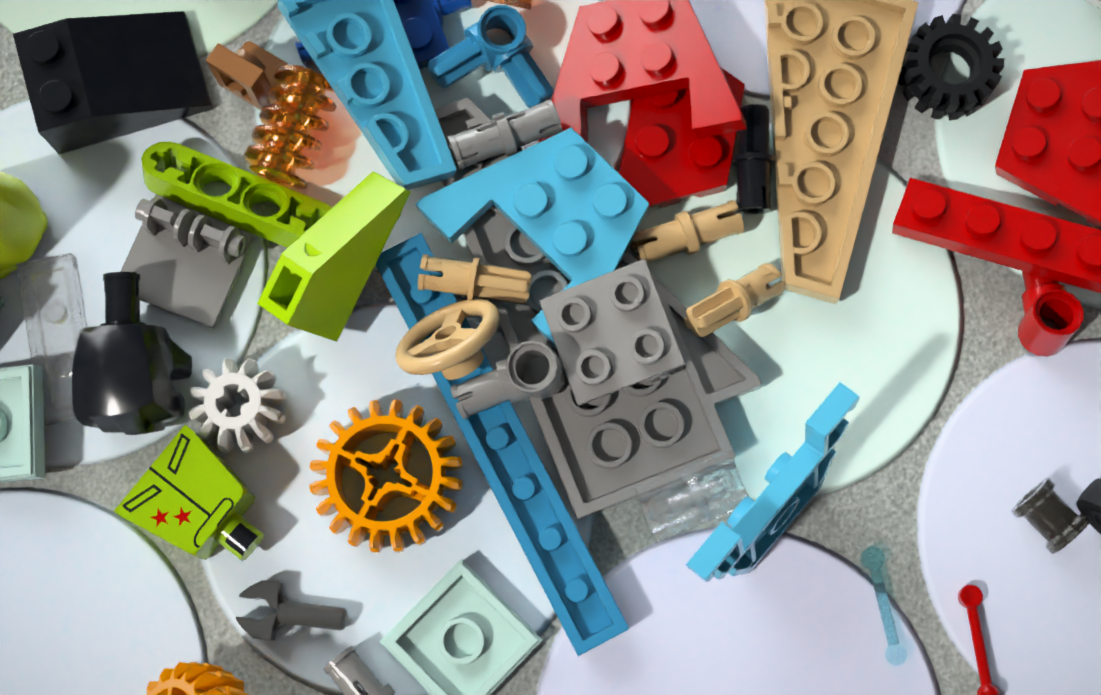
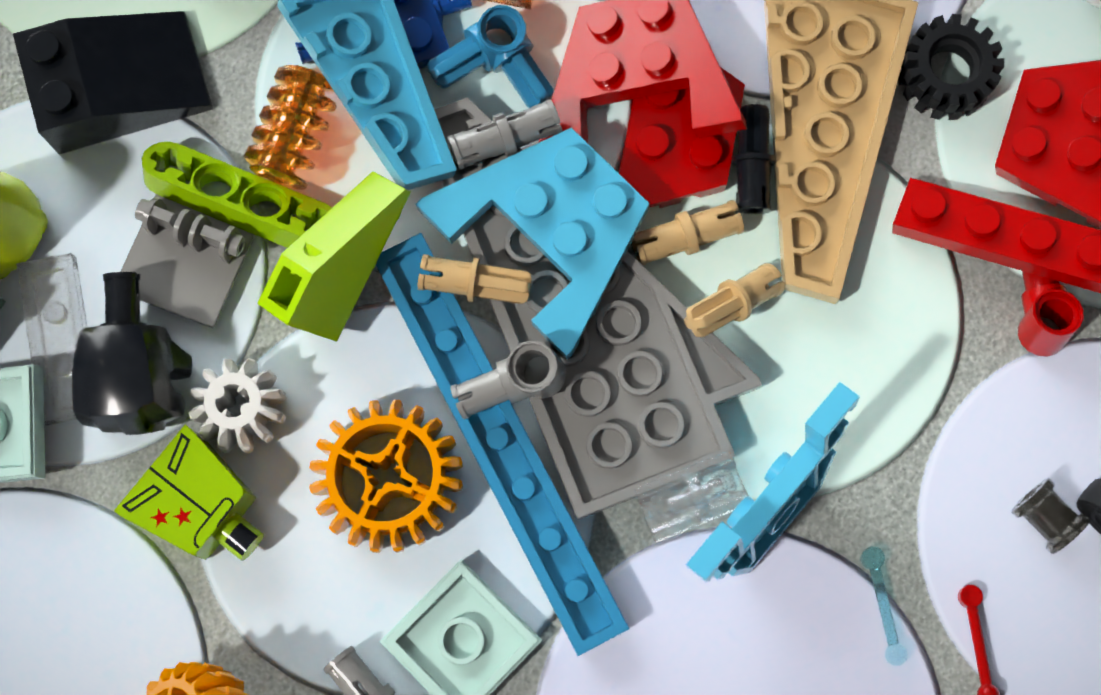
(245, 73): medium nougat bracket -> none
(288, 612): dark grey bar -> none
(453, 348): tan piece -> none
(612, 332): light grey hinge -> none

